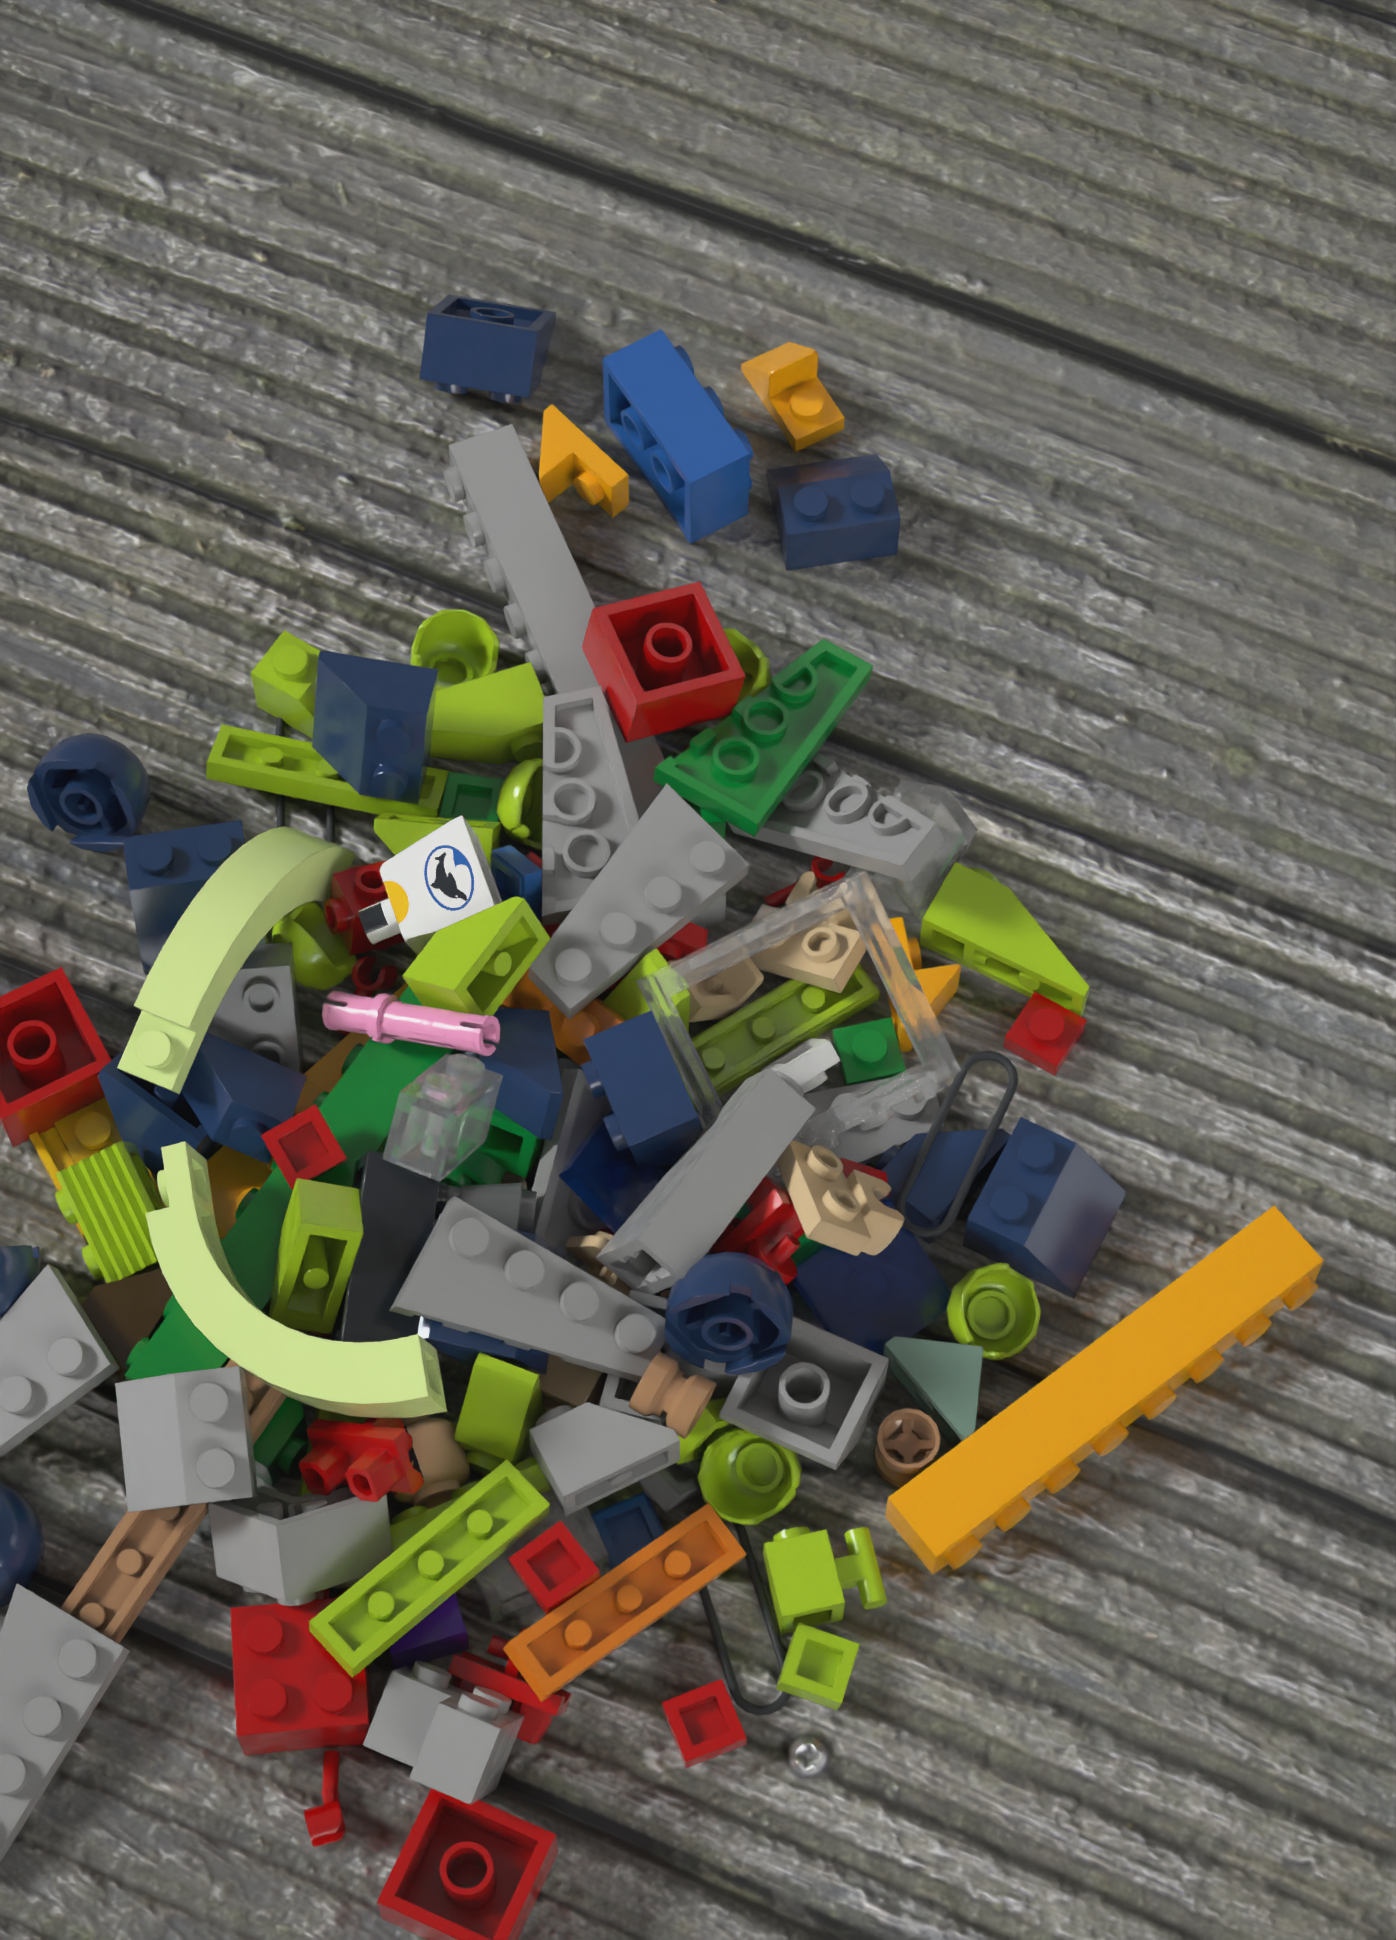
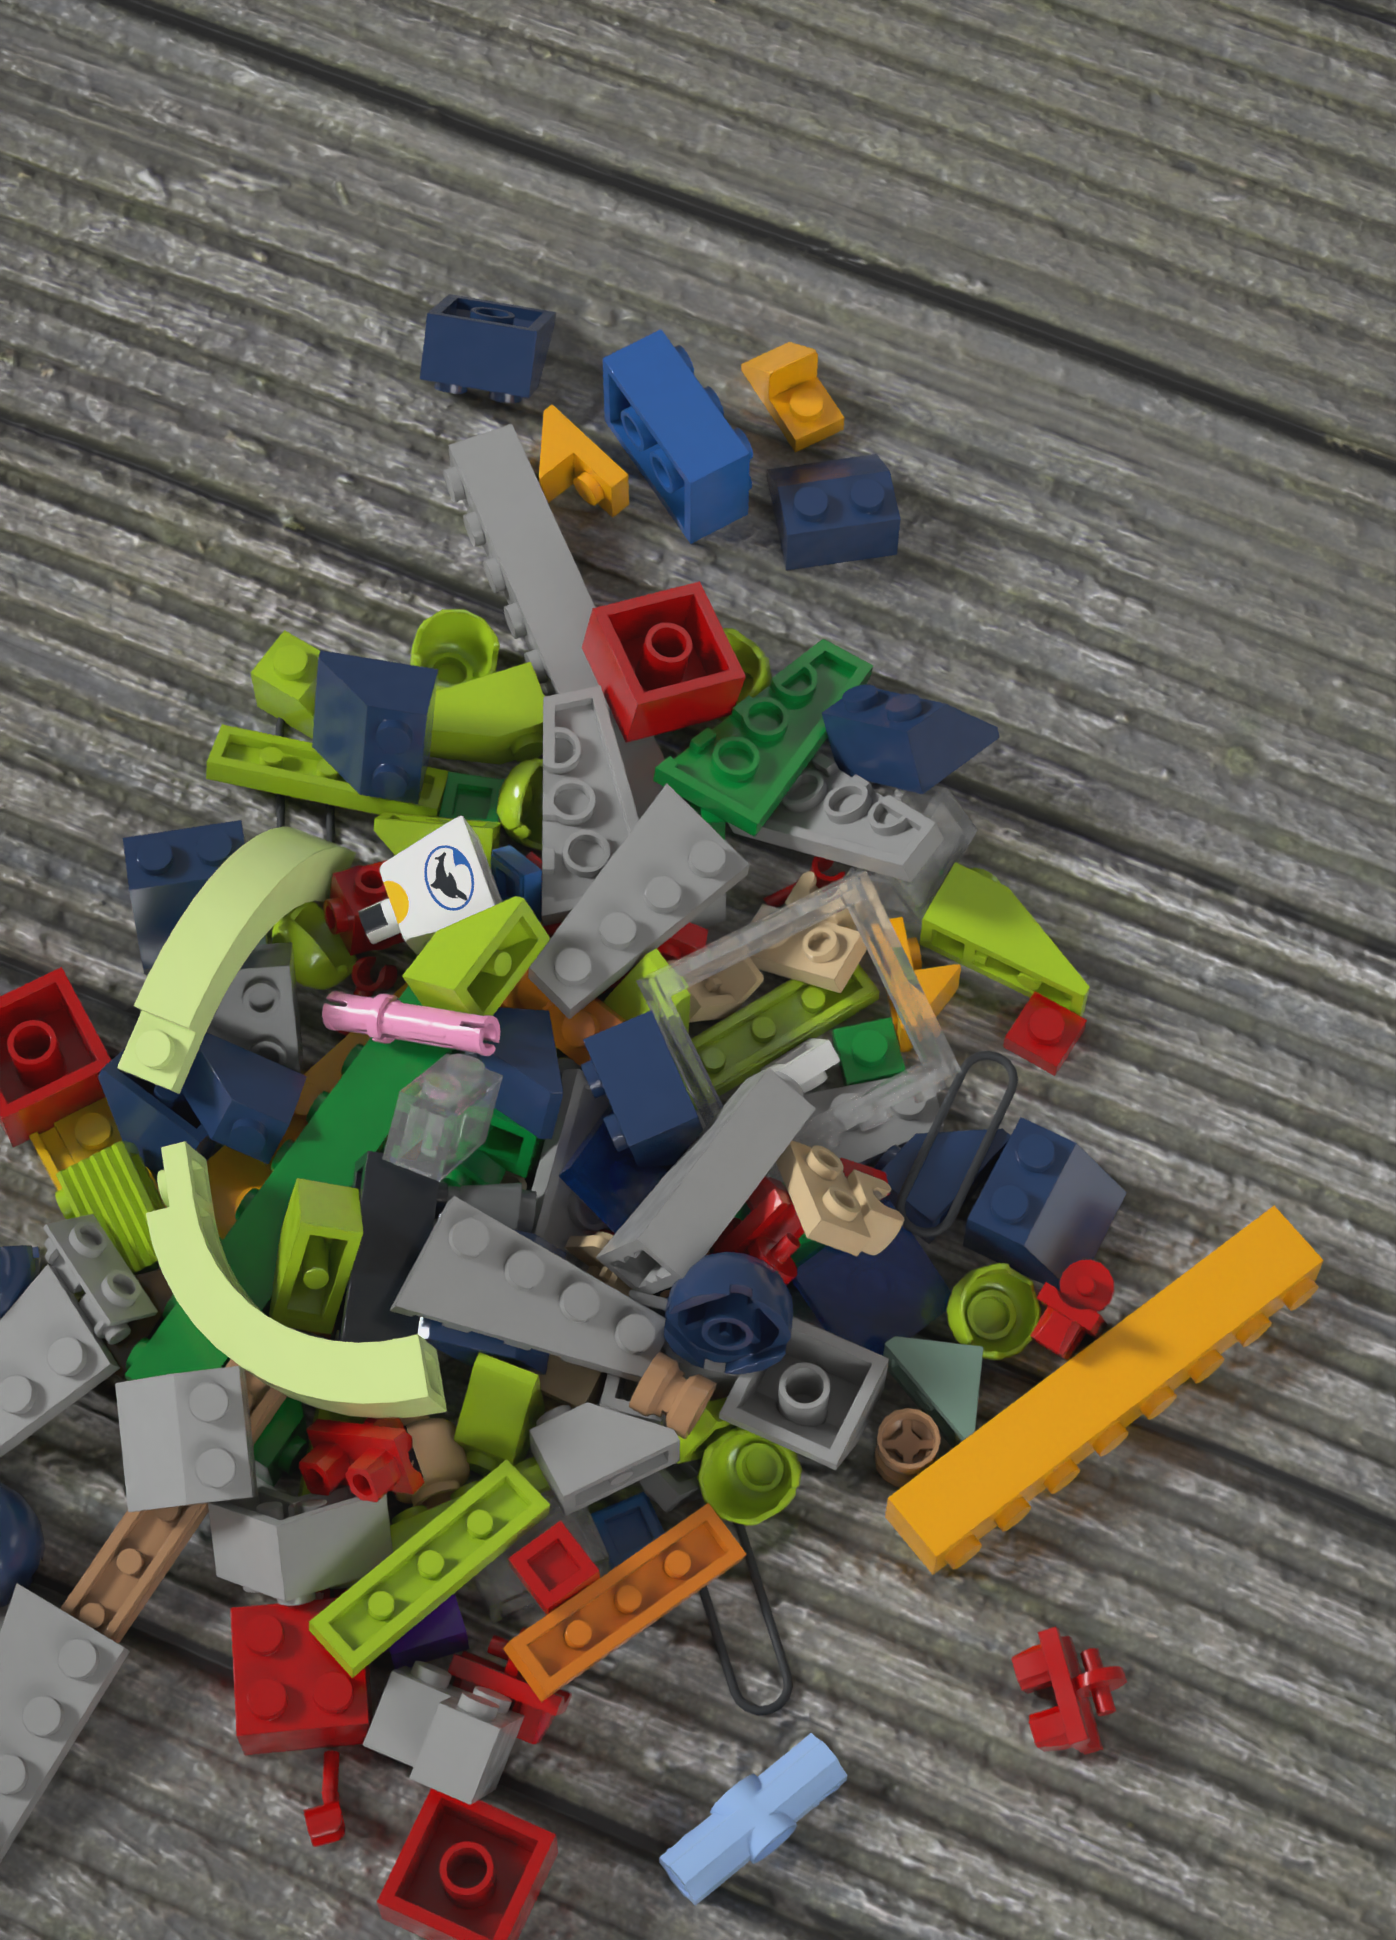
(91, 791): dark blue cylinder -> none
(92, 1263): none -> light grey hinge
(304, 1146): red plate -> none
(704, 1723): red plate -> none
(753, 1818): none -> light blue piece
(809, 1581): lime brick -> none
(817, 1666): lime plate -> none
(902, 737): none -> dark blue slope
(1057, 1665): none -> red hips
(1075, 1310): none -> red hips

